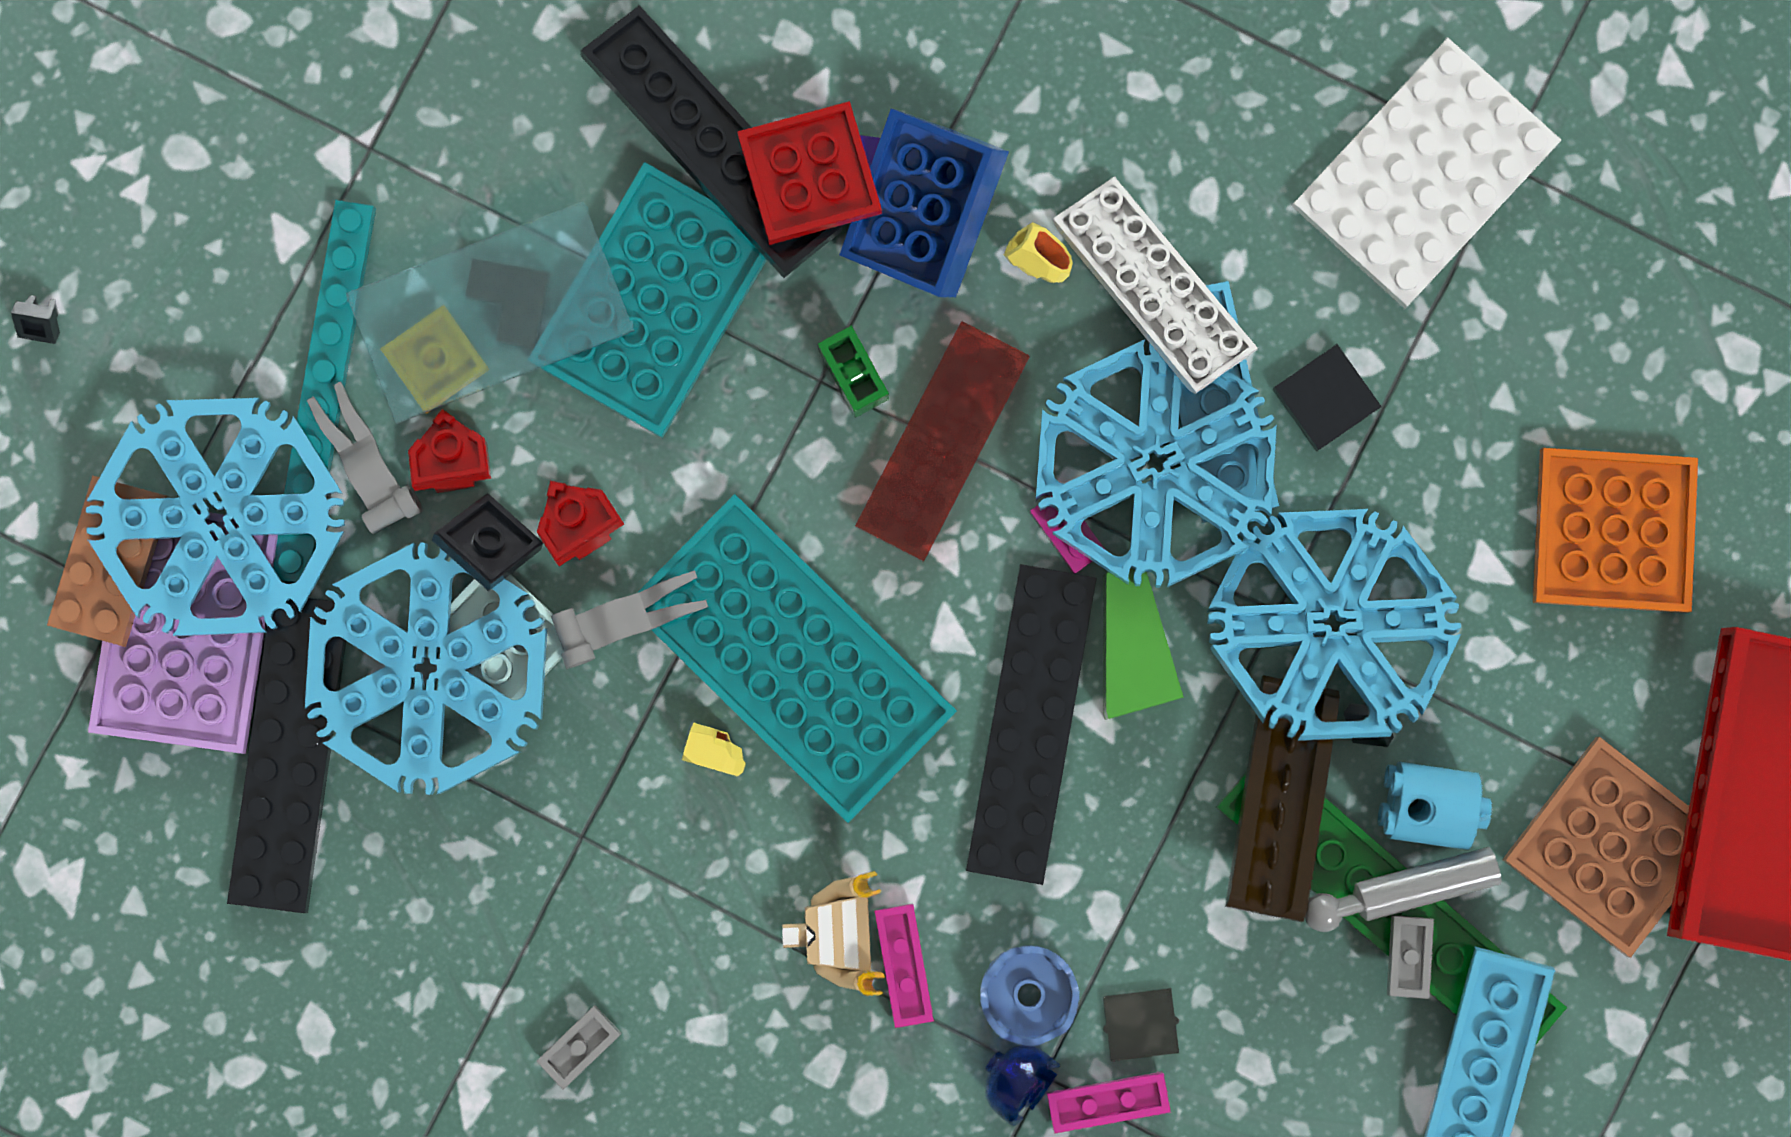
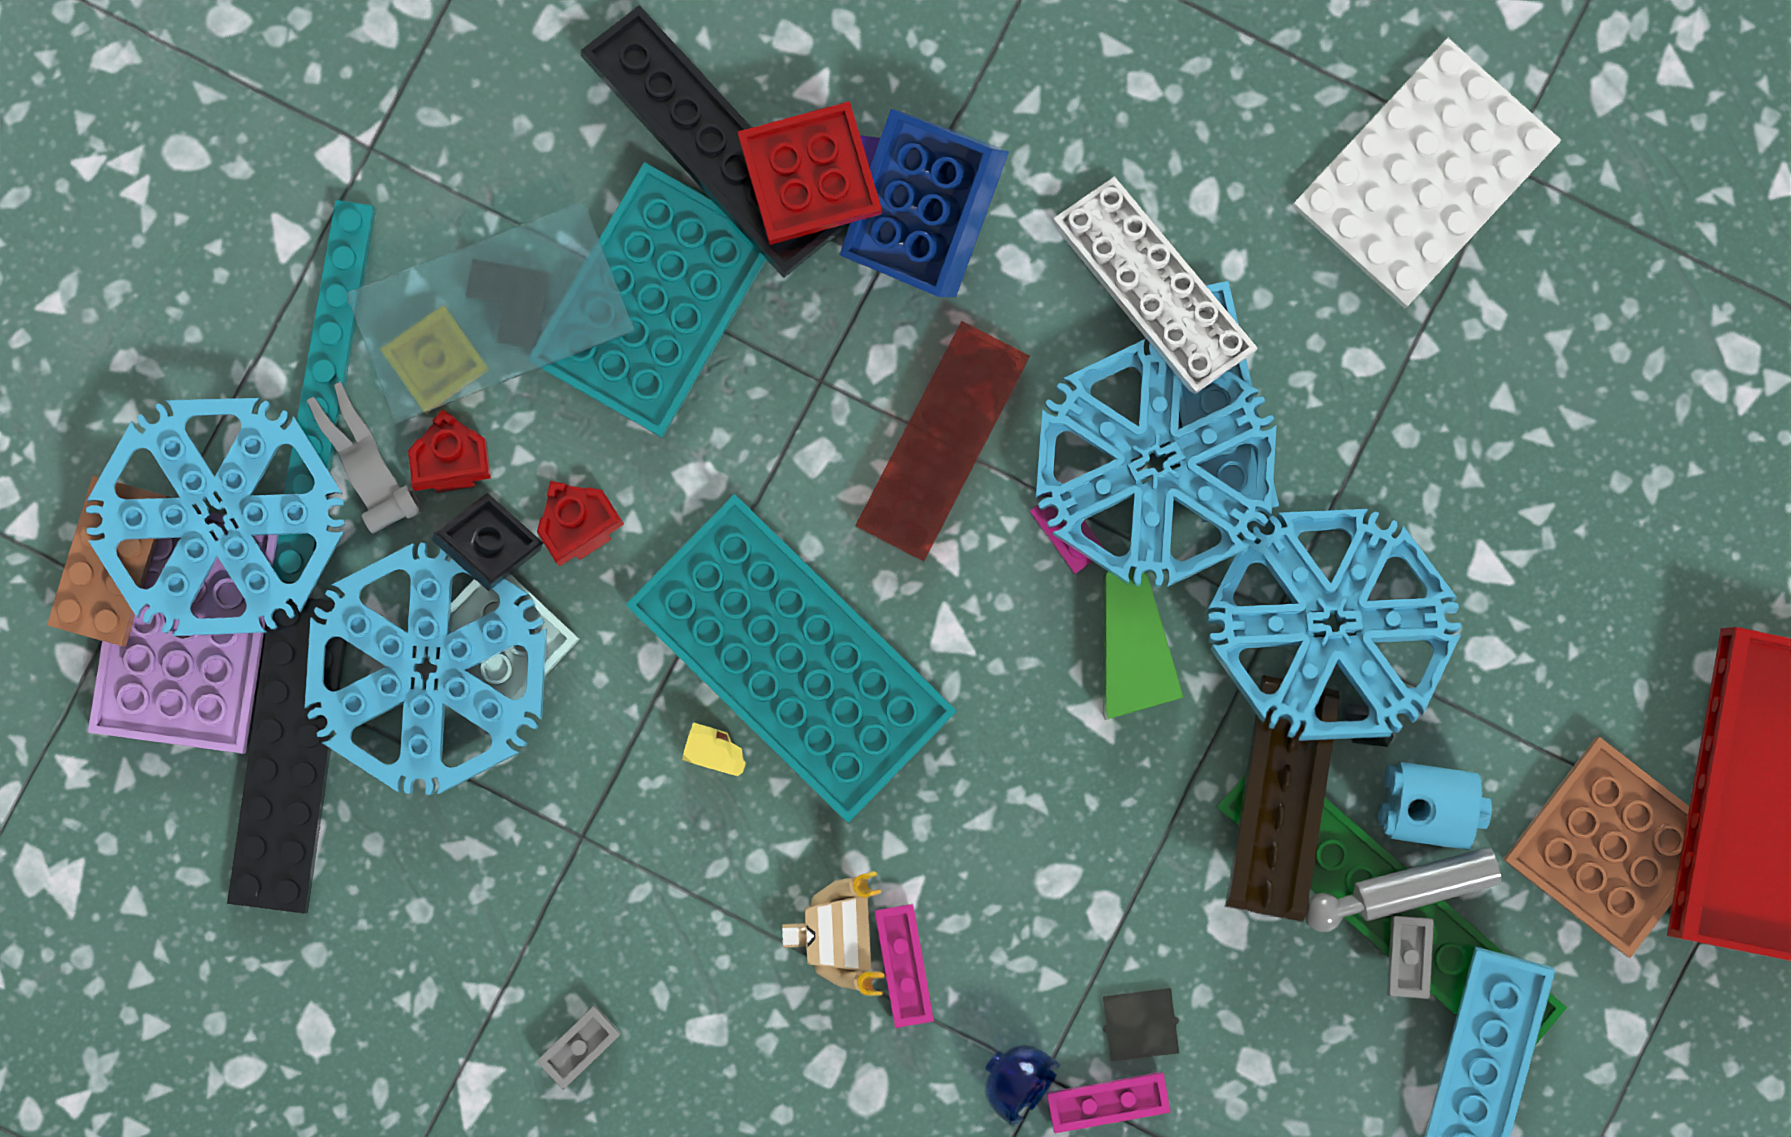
(36, 321): black tile -> none
(618, 620): light grey flag -> none
(853, 371): green brick -> none
(1031, 724): black plate -> none
(1033, 1023): medium blue plate -> none
(1039, 254): light yellow rock -> none
(1327, 397): black tile -> none
(1615, 530): orange plate -> none

